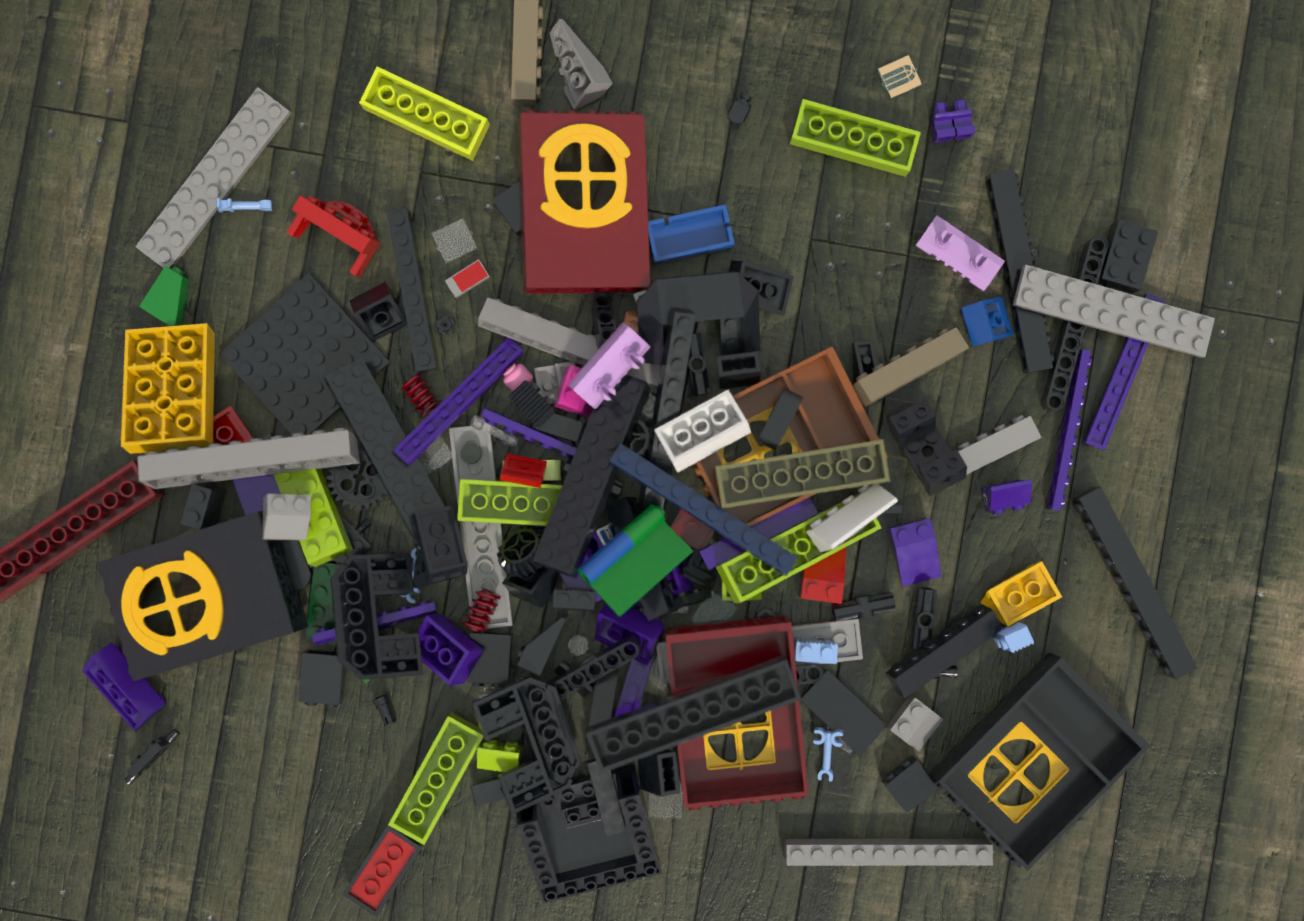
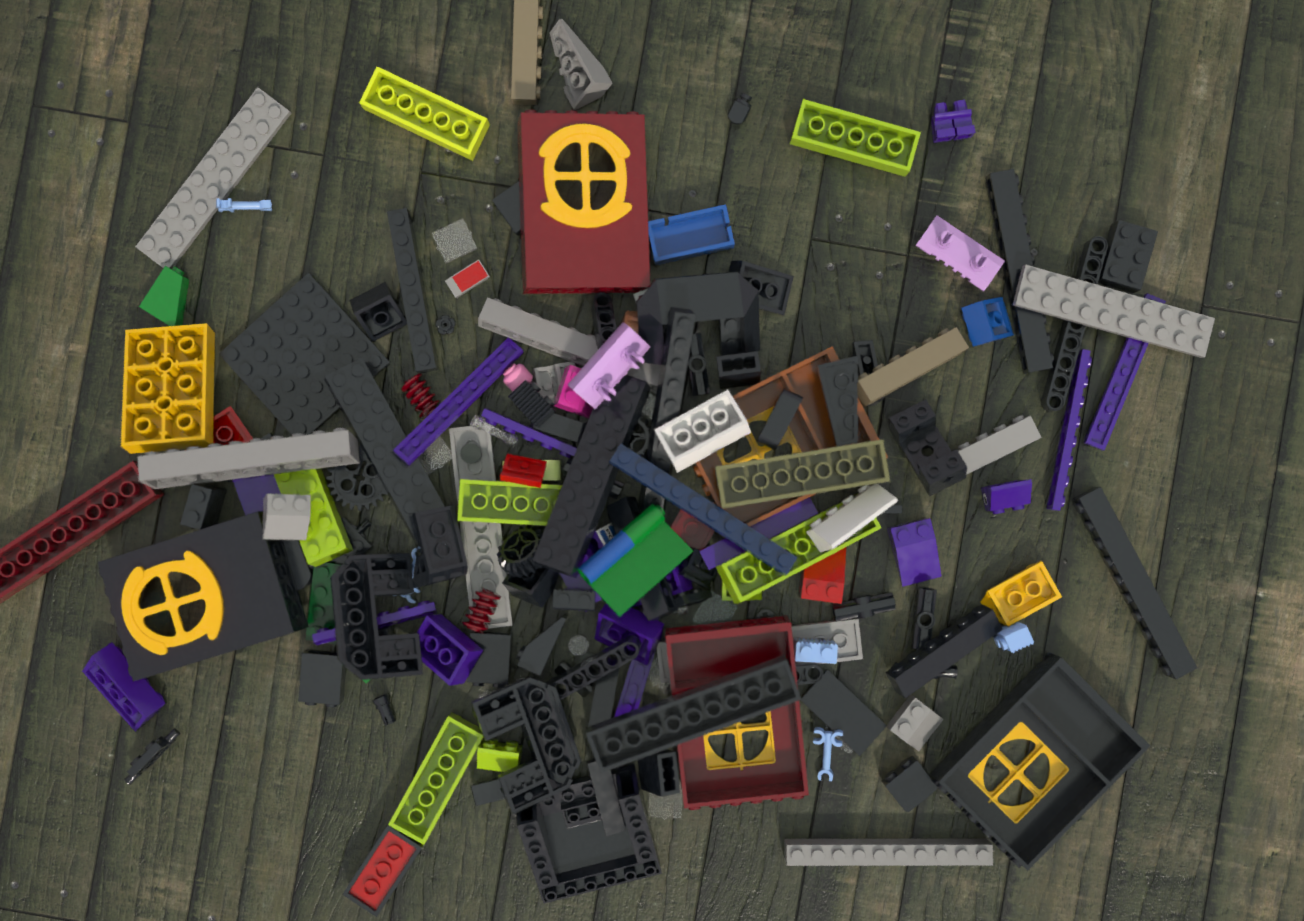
(323, 215): red piece -> none
(841, 398): none -> black wing
(899, 77): piece -> none

